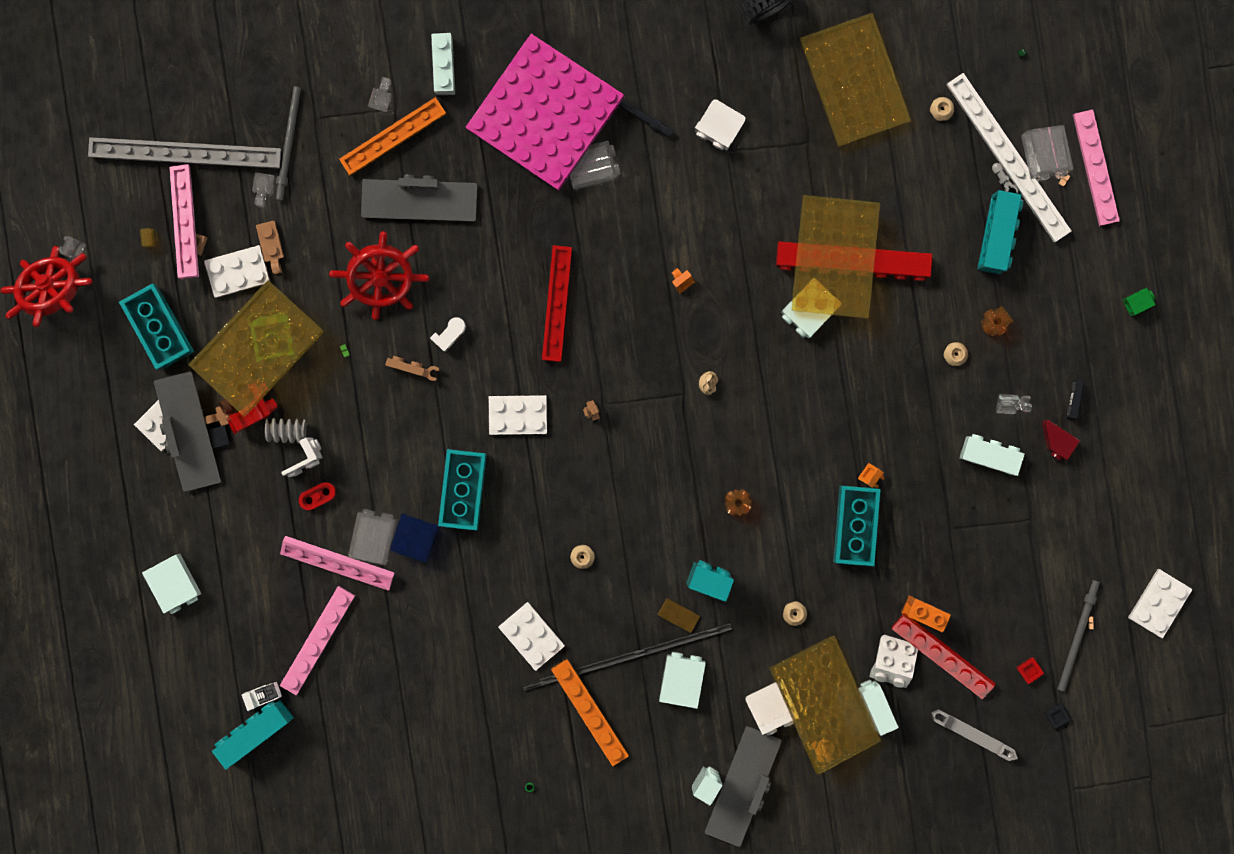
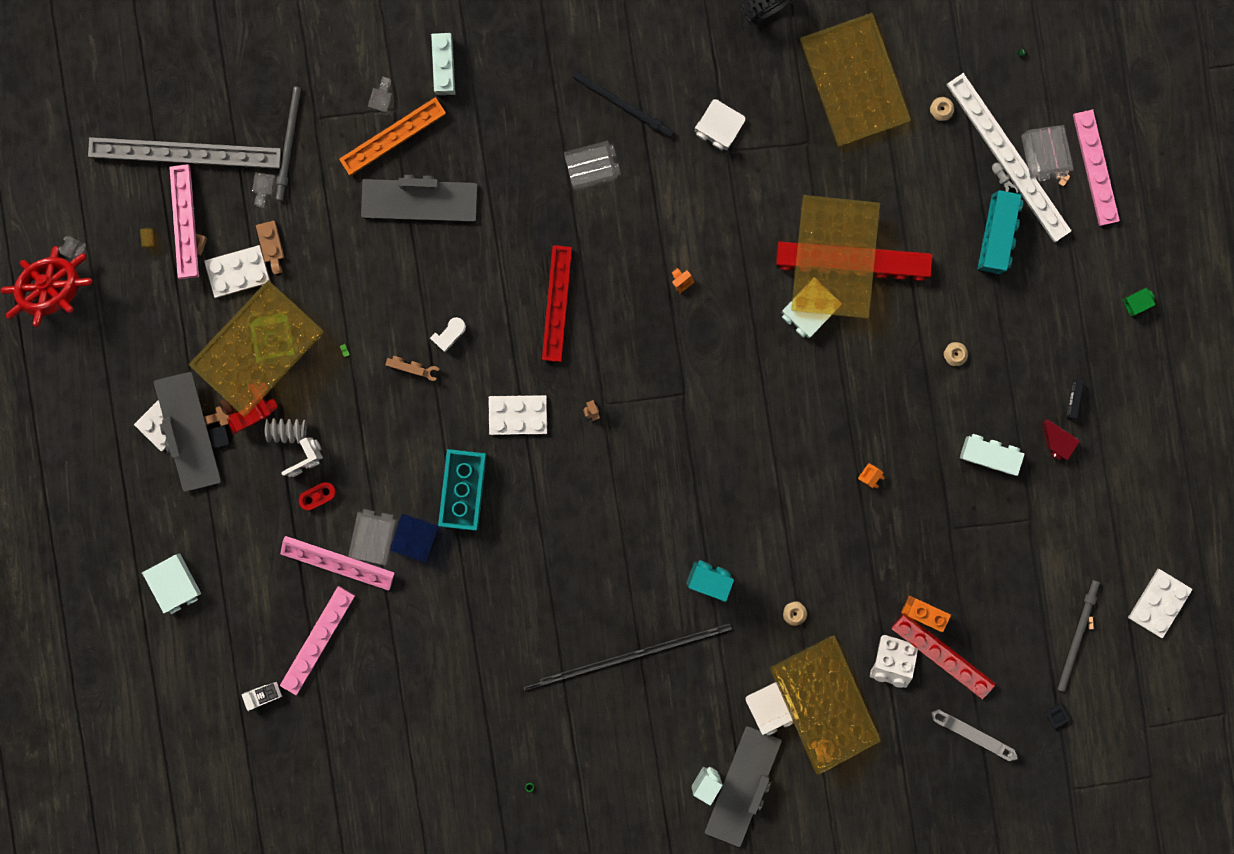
(156, 327): teal brick -> none
(247, 737): teal brick -> none
(379, 275): red piece -> none
(531, 636): white plate -> none
(545, 112): dark pink plate -> none
(576, 555): tan plate -> none
(589, 712): orange plate -> none
(678, 615): pearl gold slope -> none
(682, 680): light aqua brick -> none
(707, 382): tan plate -> none
(730, 500): clear orange brick -> none
(856, 525): teal brick -> none
(877, 707): light aqua brick -> none
(1002, 319): clear orange brick -> none
(1011, 403): clear plate -> none
(1030, 670): red plate -> none

